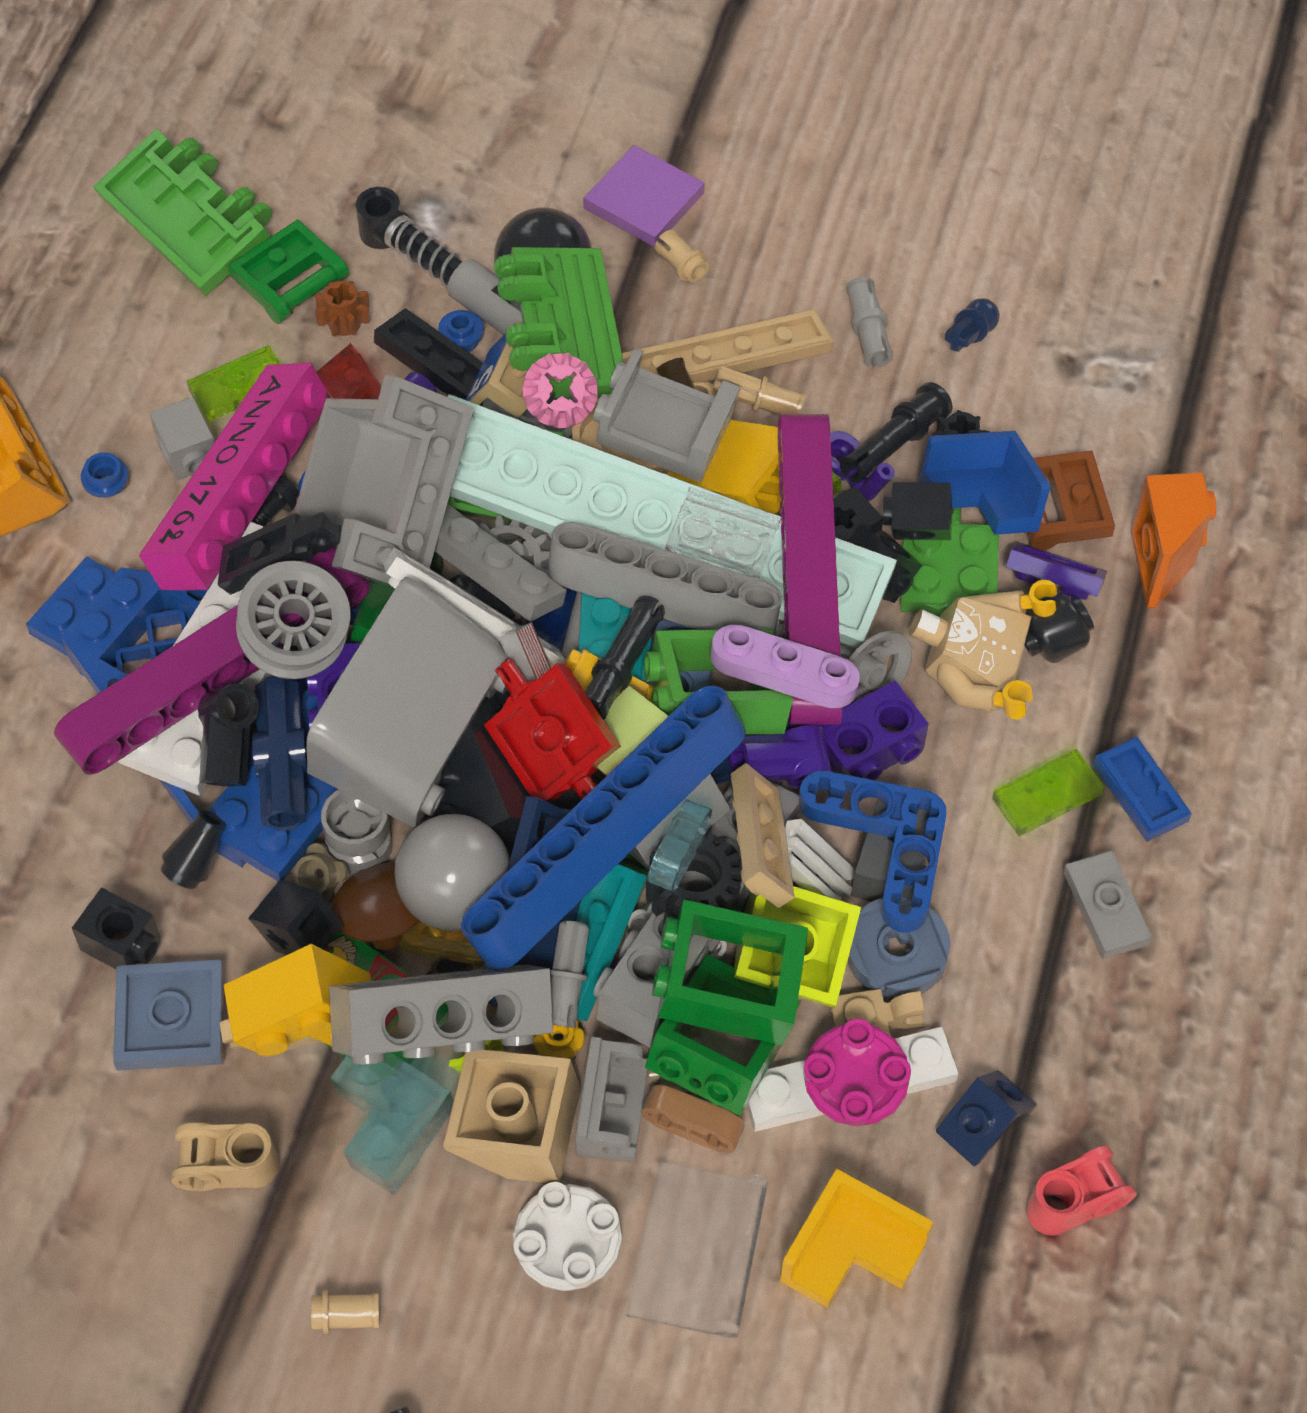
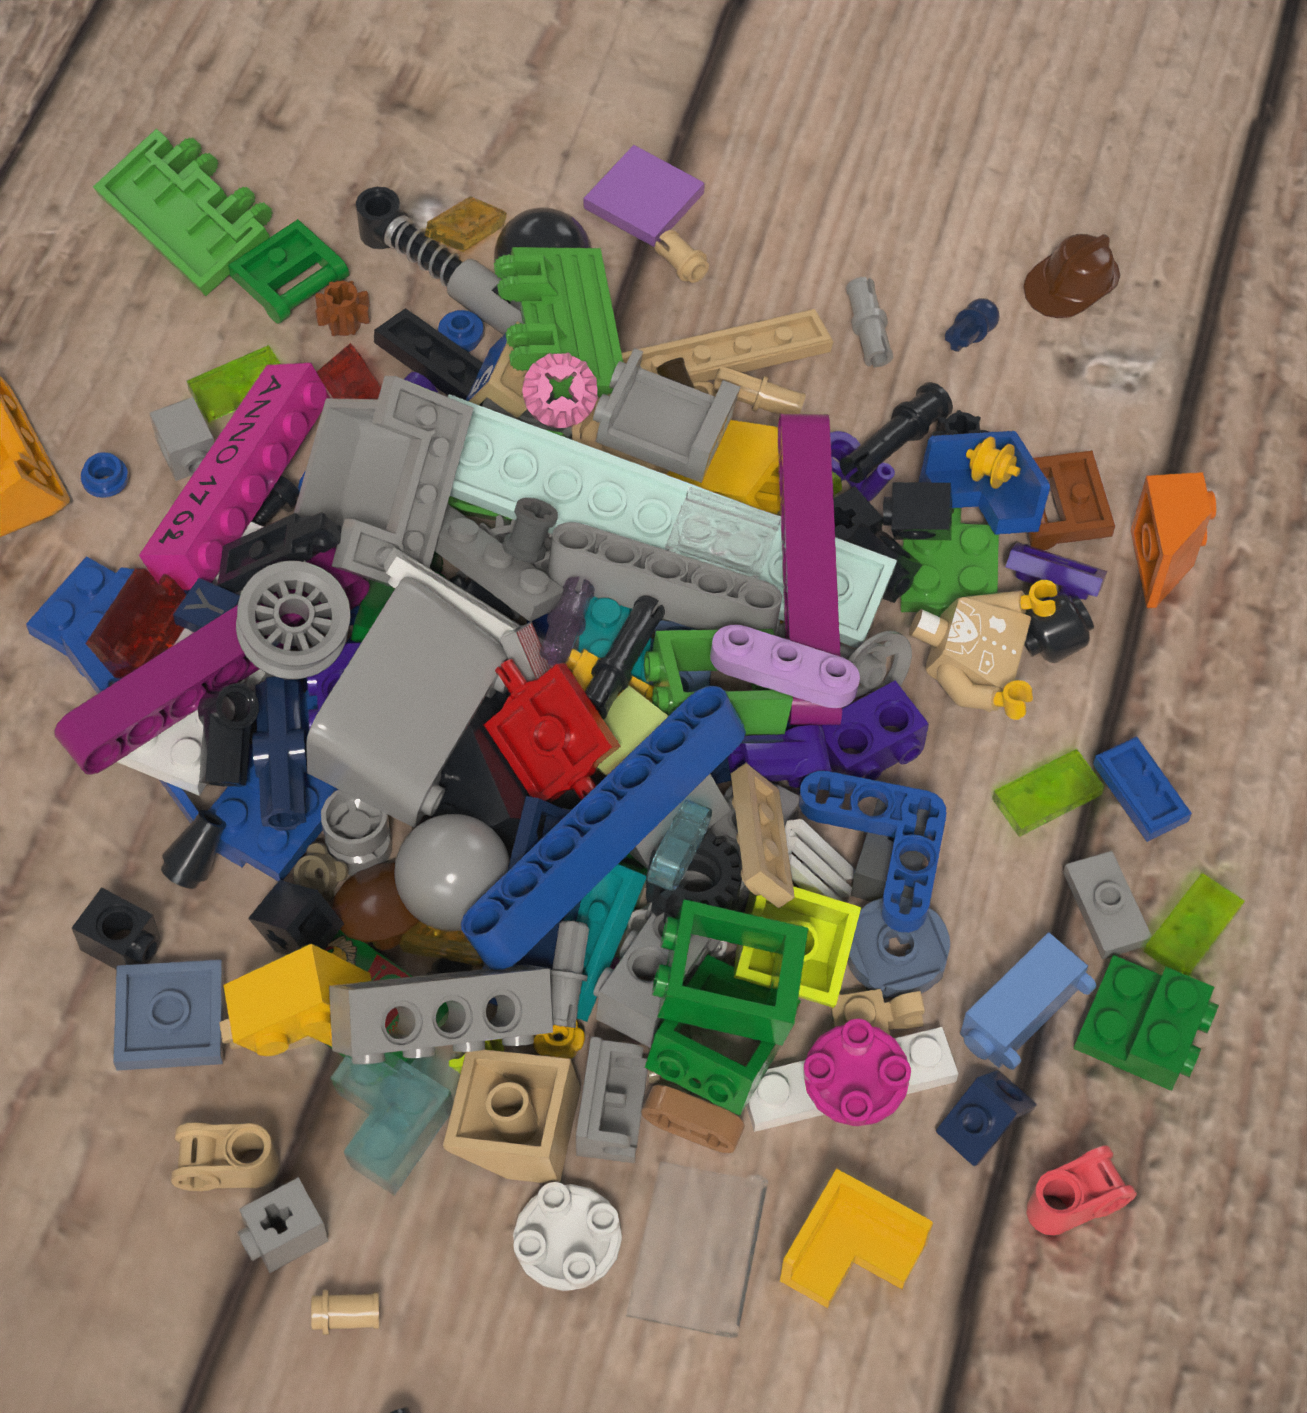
(138, 623): none -> clear red hinge
(203, 605): none -> dark blue tile
(295, 1212): none -> light grey brick
(466, 224): none -> clear yellow plate
(530, 530): none -> dark grey bush
(566, 621): none -> clear purple axle
(993, 462): none -> yellow wheel
(1024, 1001): none -> medium blue brick
(1072, 276): none -> reddish brown piece
(1147, 1021): none -> green plate
(1194, 925): none -> clear neon green plate

